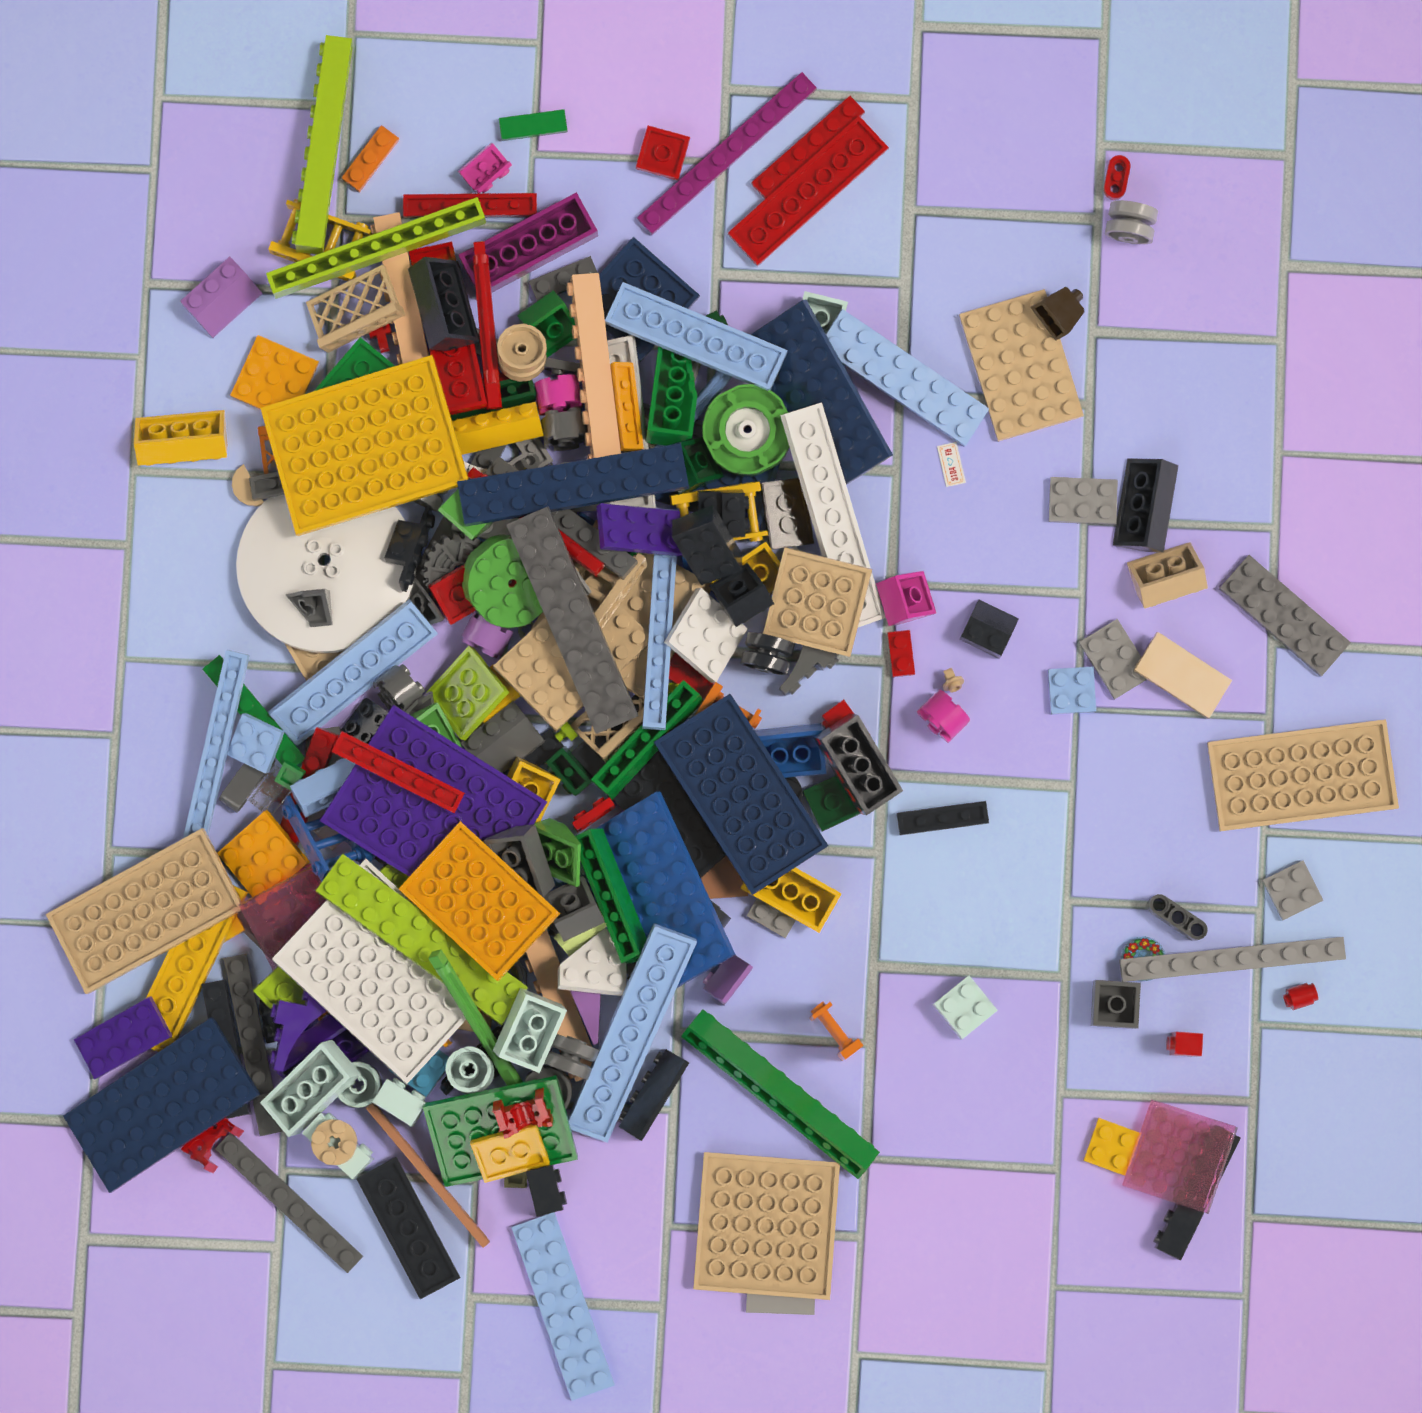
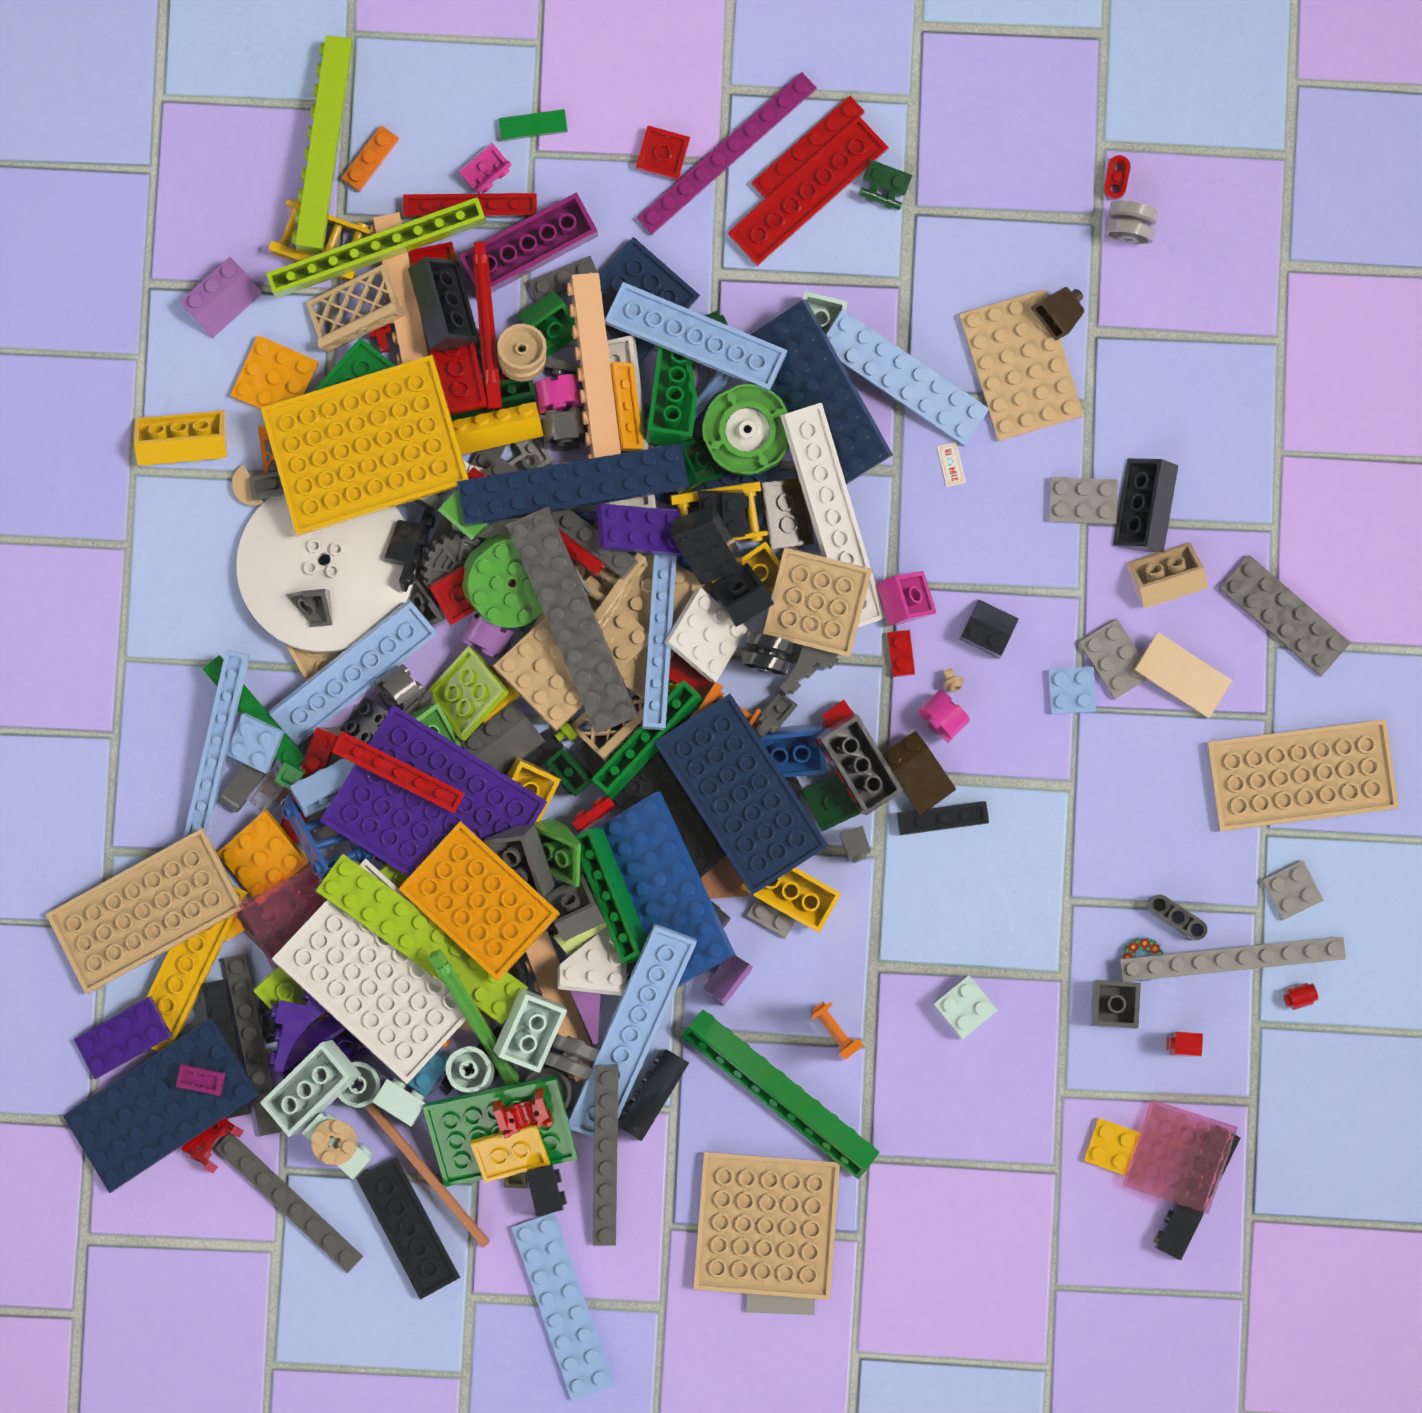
(200, 1079): none -> magenta plate
(605, 1155): none -> dark grey plate
(775, 714): none -> dark grey hinge
(855, 844): none -> dark grey brick
(887, 178): none -> dark green plate
(918, 773): none -> dark brown slope

